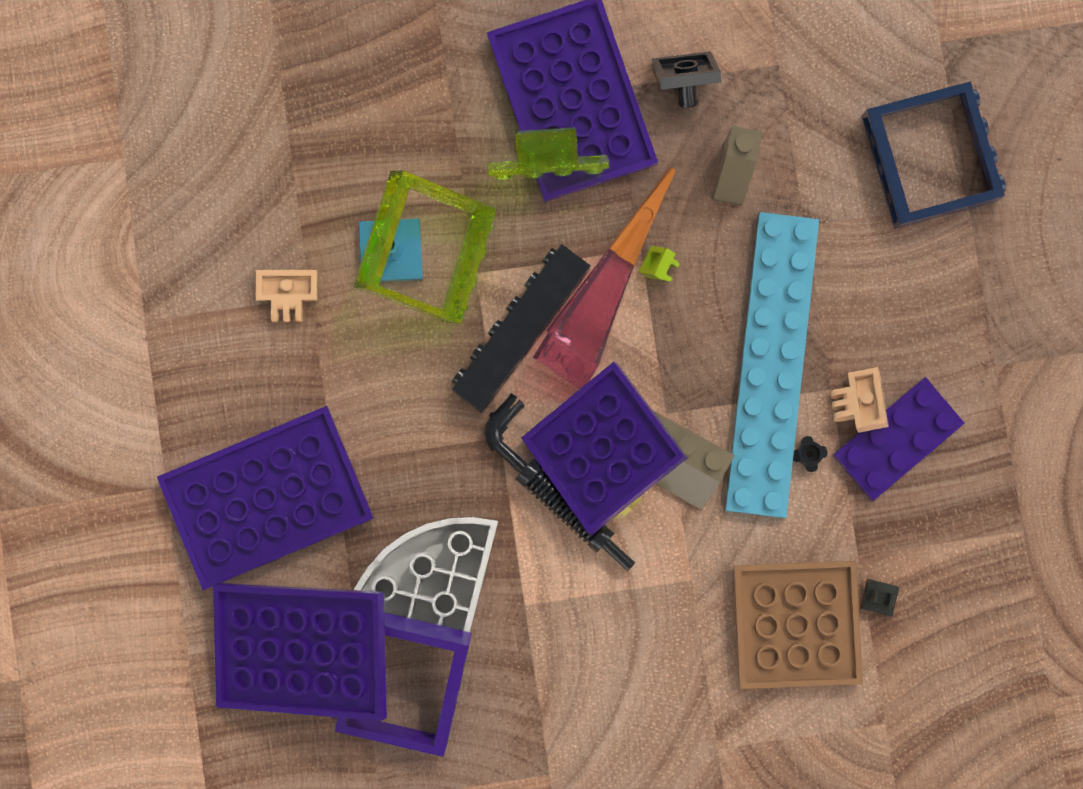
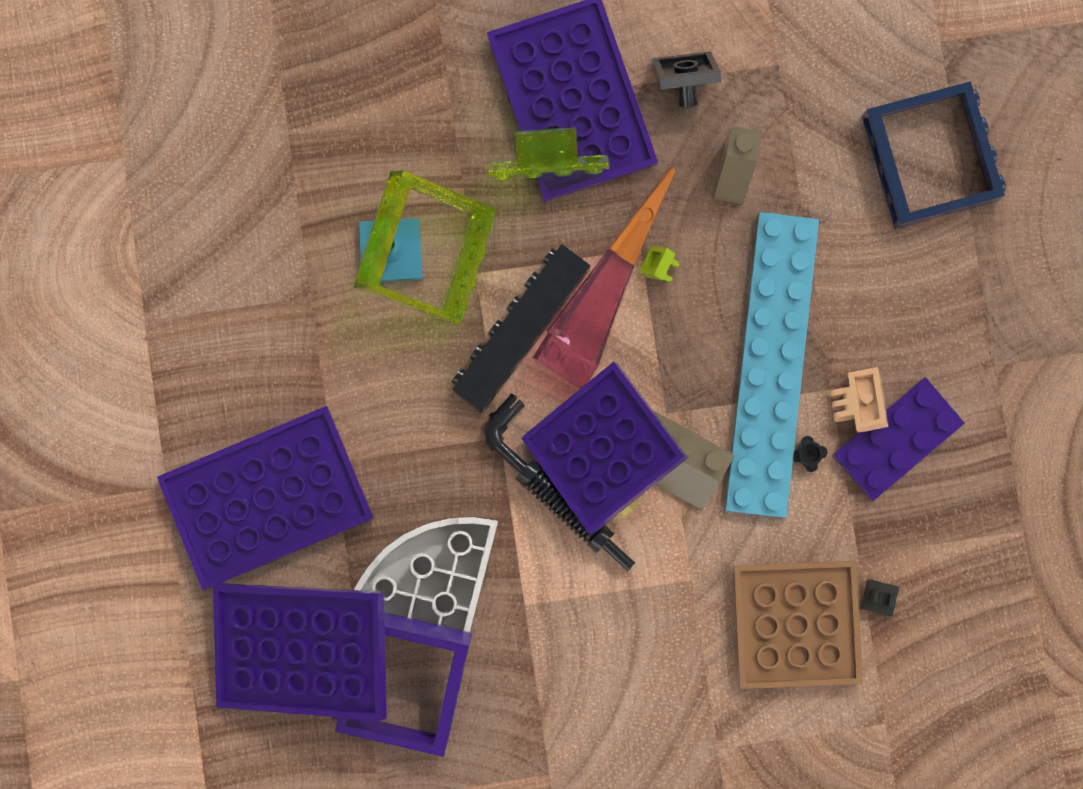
(286, 291): light nougat hinge -> none

